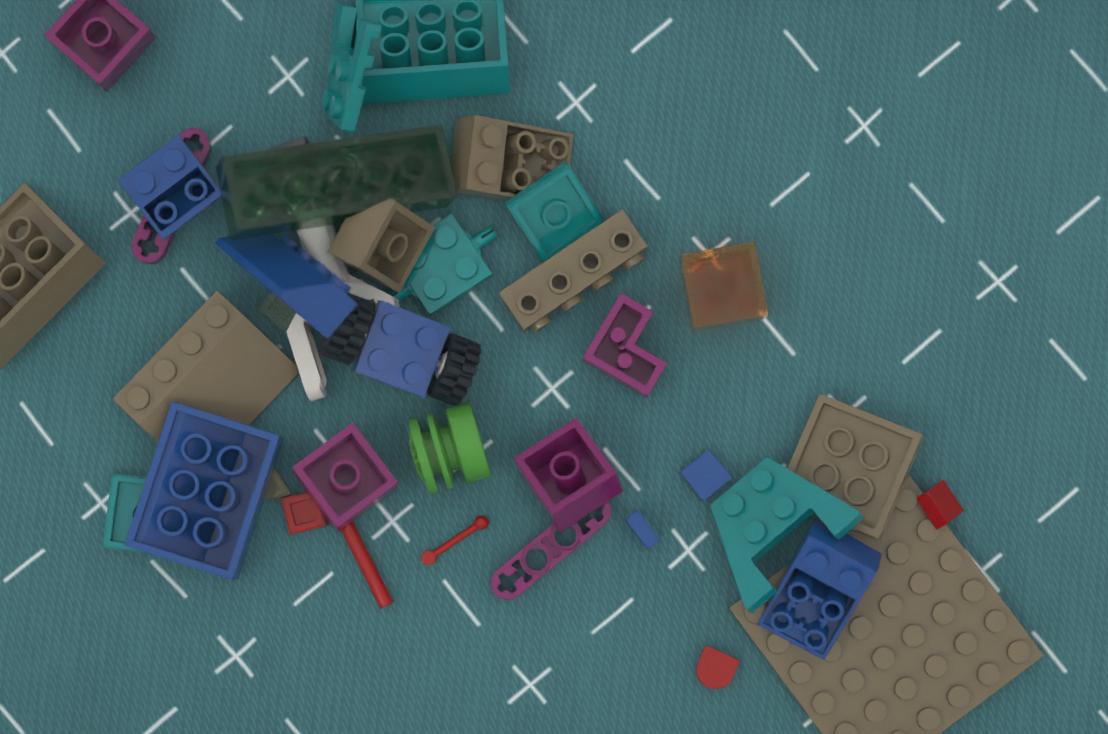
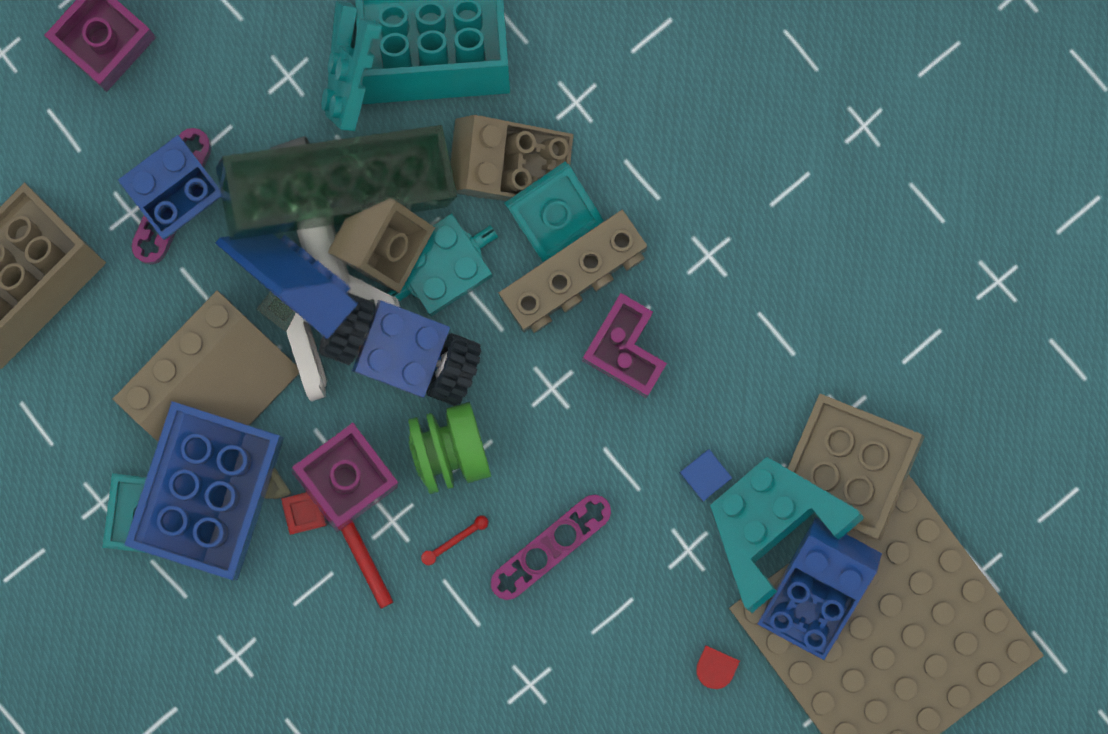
(568, 474): magenta brick -> none
(642, 529): blue tile -> none
(723, 286): clear orange brick -> none
(940, 504): red tile -> none

